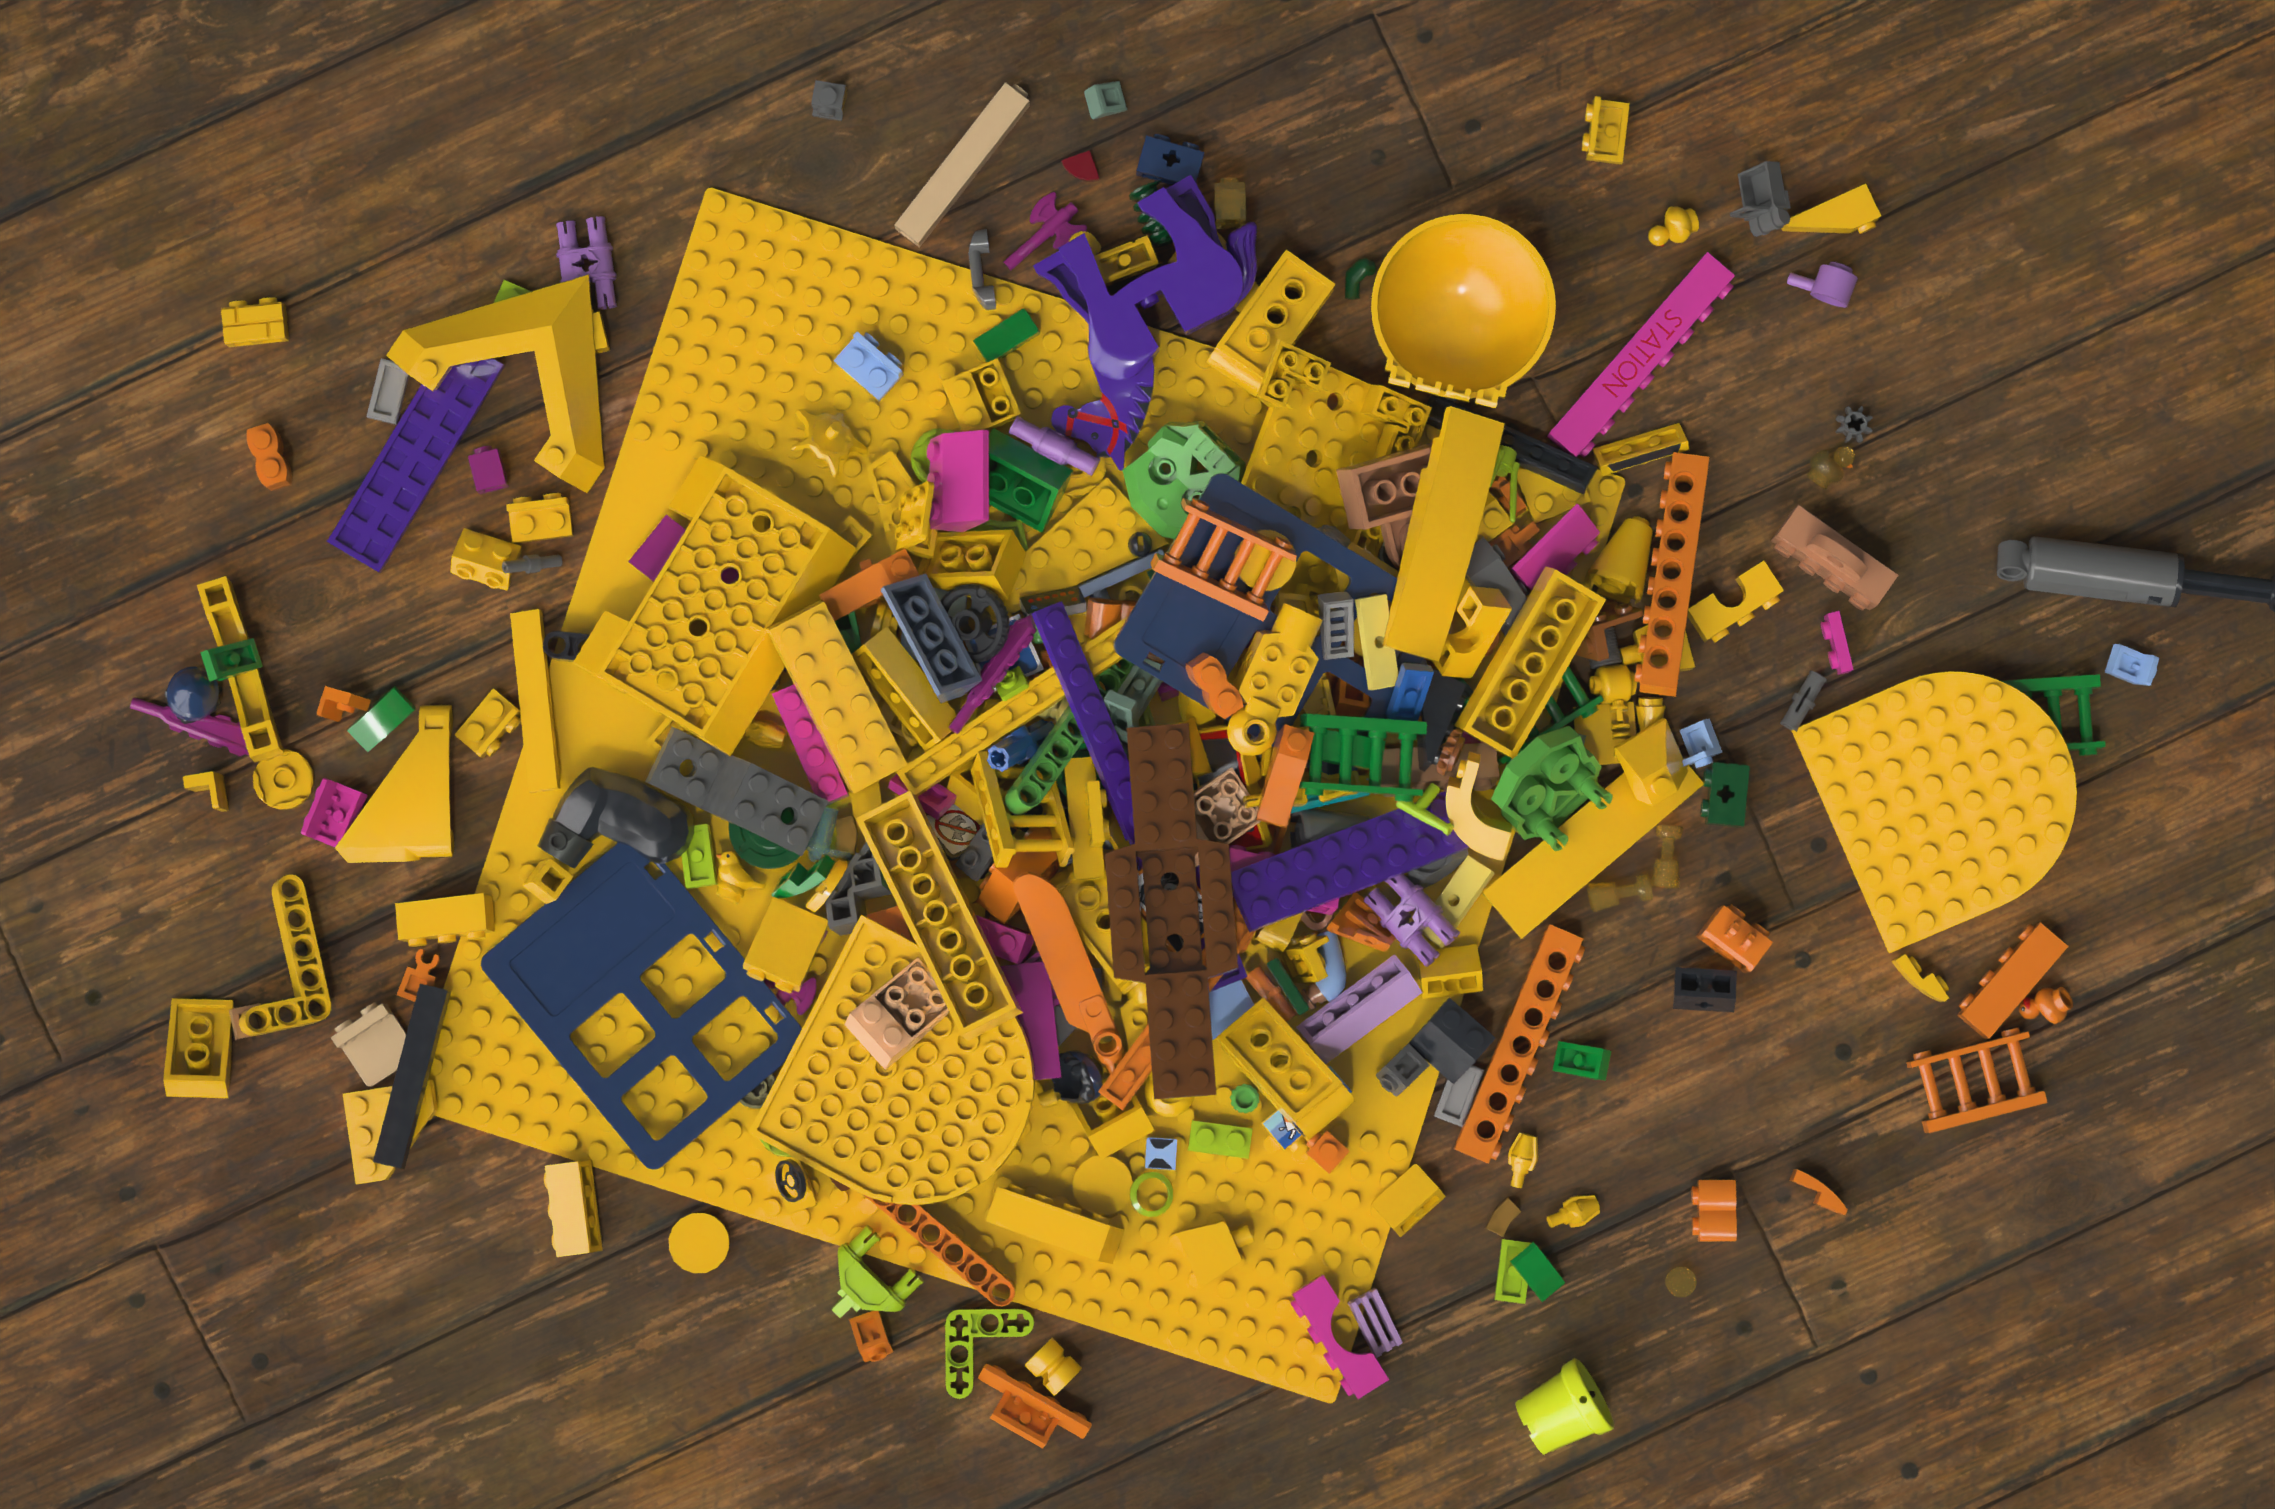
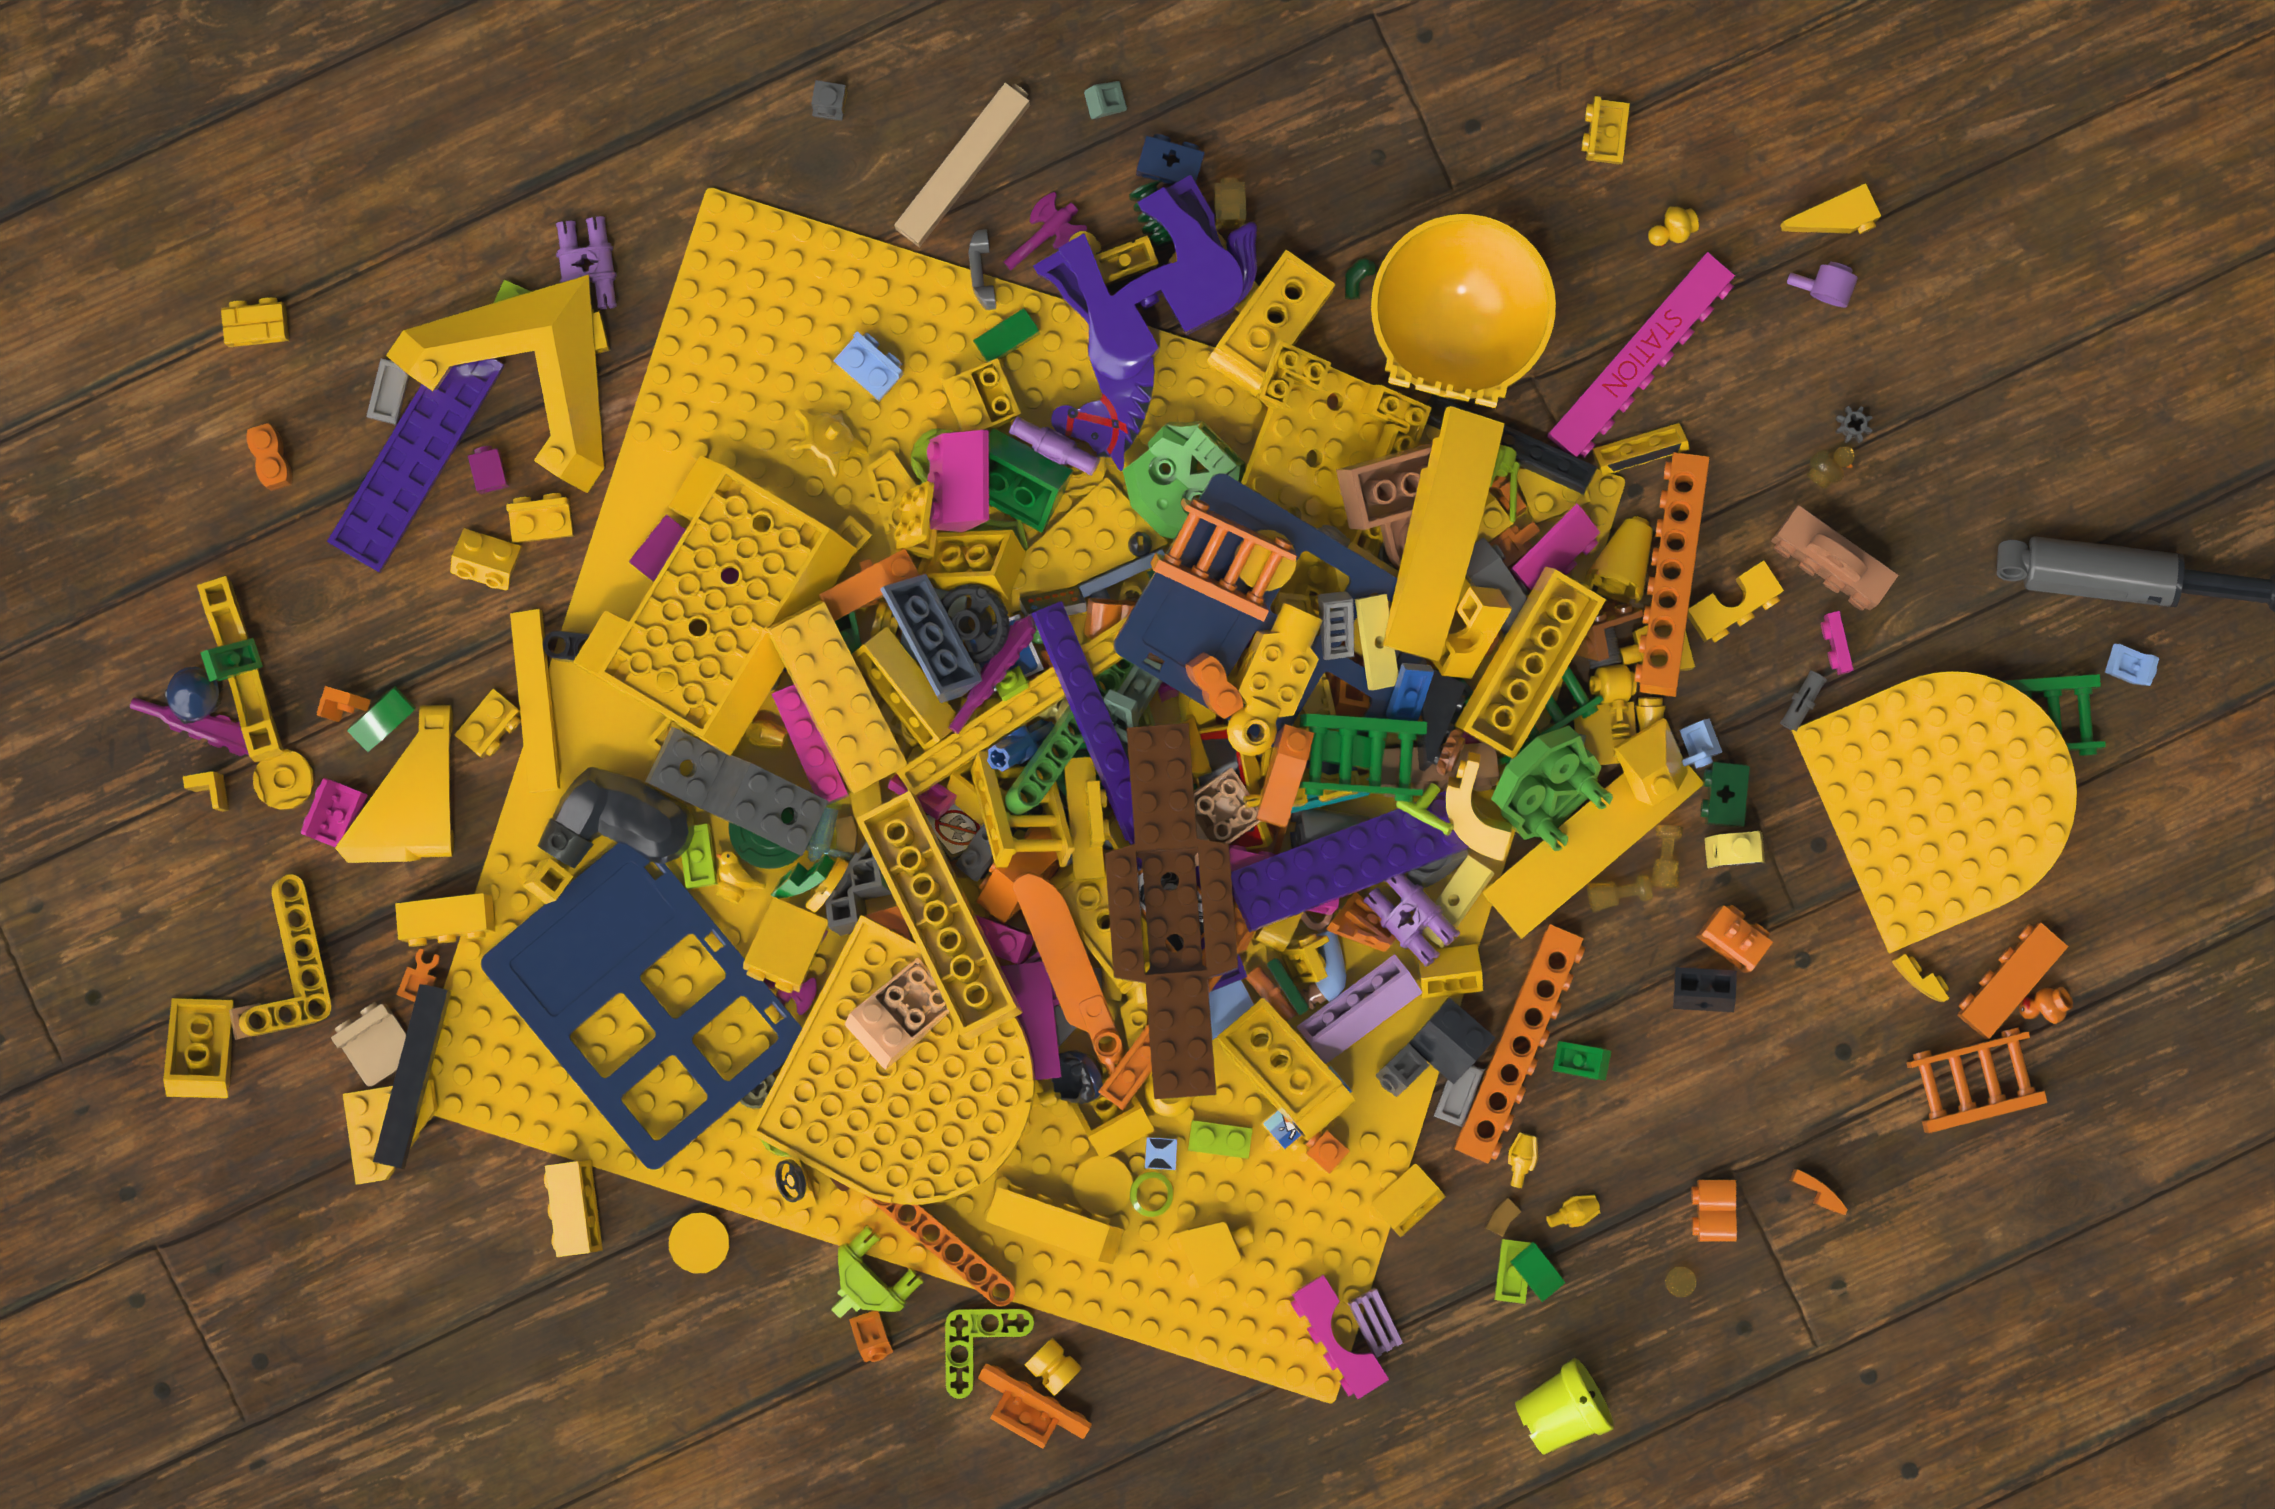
(532, 563): dark grey bar -> none
(1081, 167): dark red tile -> none
(1244, 1098): bright green piece -> none
(1735, 849): none -> light yellow torso
(1763, 198): dark grey piece -> none

